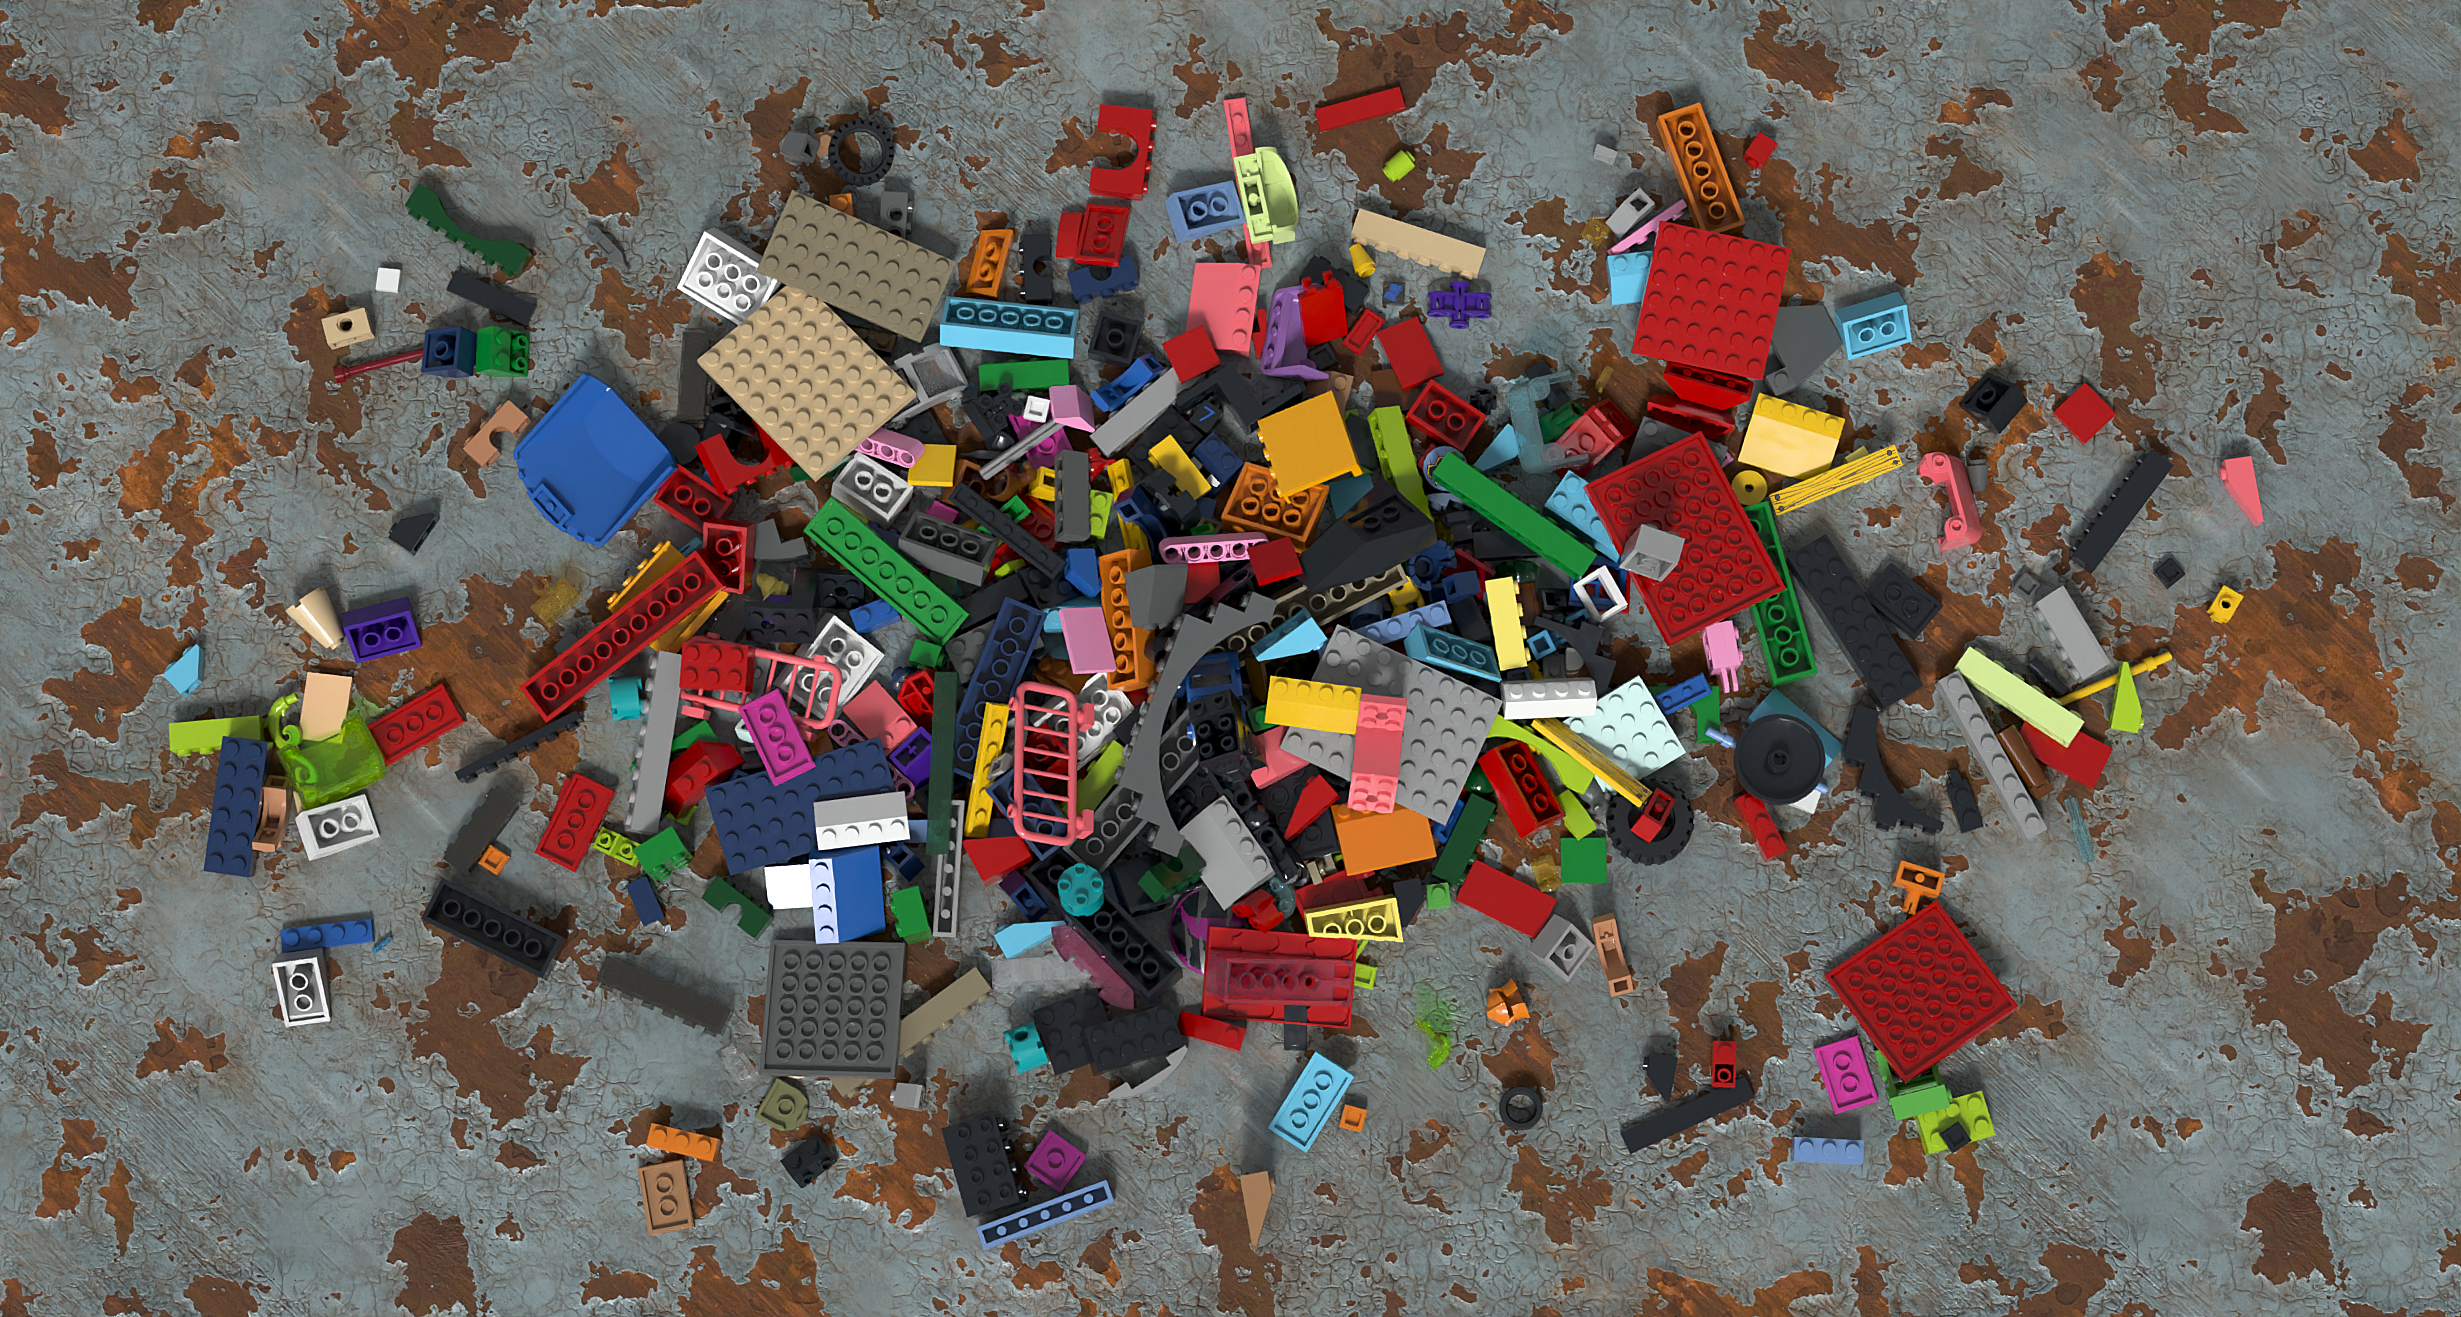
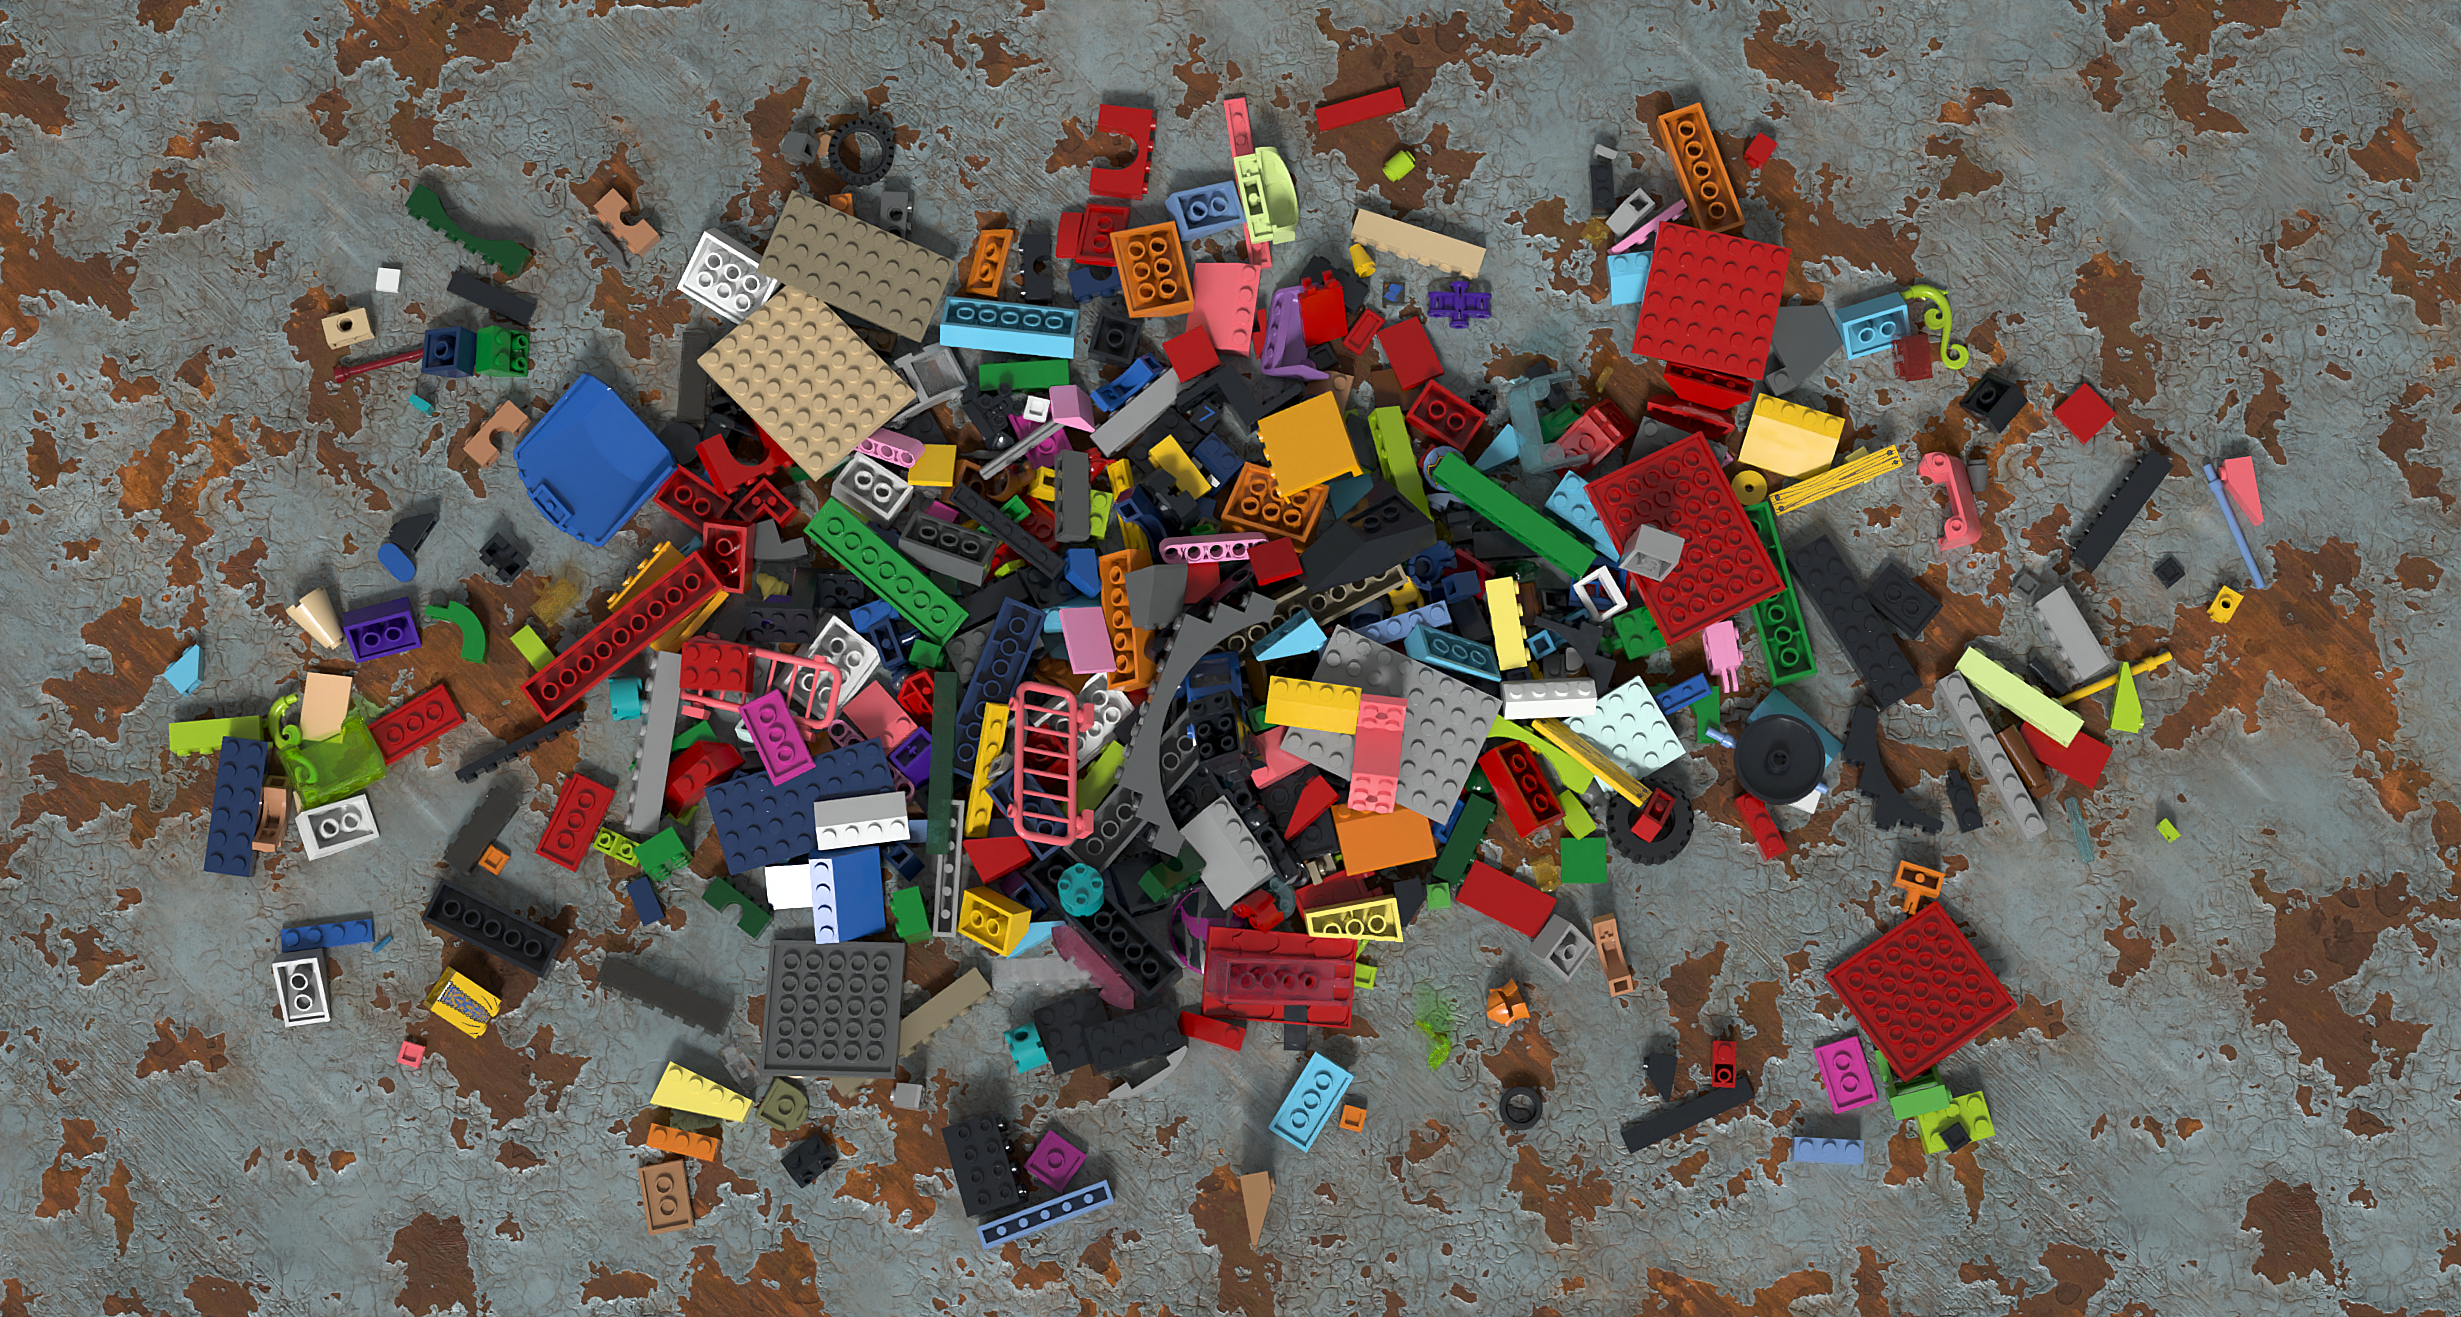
(396, 562): none -> blue tile
(411, 1054): none -> coral tile
(421, 405): none -> teal tile
(462, 1002): none -> yellow slope
(476, 641): none -> green arch
(503, 557): none -> black cylinder
(532, 648): none -> lime slope
(639, 238): none -> nougat arch
(695, 1094): none -> light yellow wedge
(765, 500): none -> red brick
(892, 644): none -> dark blue brick
(993, 919): none -> yellow slope
(1152, 271): none -> orange slope
(1601, 189): none -> black brick
(1635, 635): none -> green brick
(1912, 356): none -> clear red brick
(1937, 295): none -> lime plant
(2167, 830): none -> lime tile
(2216, 486): none -> medium blue bar

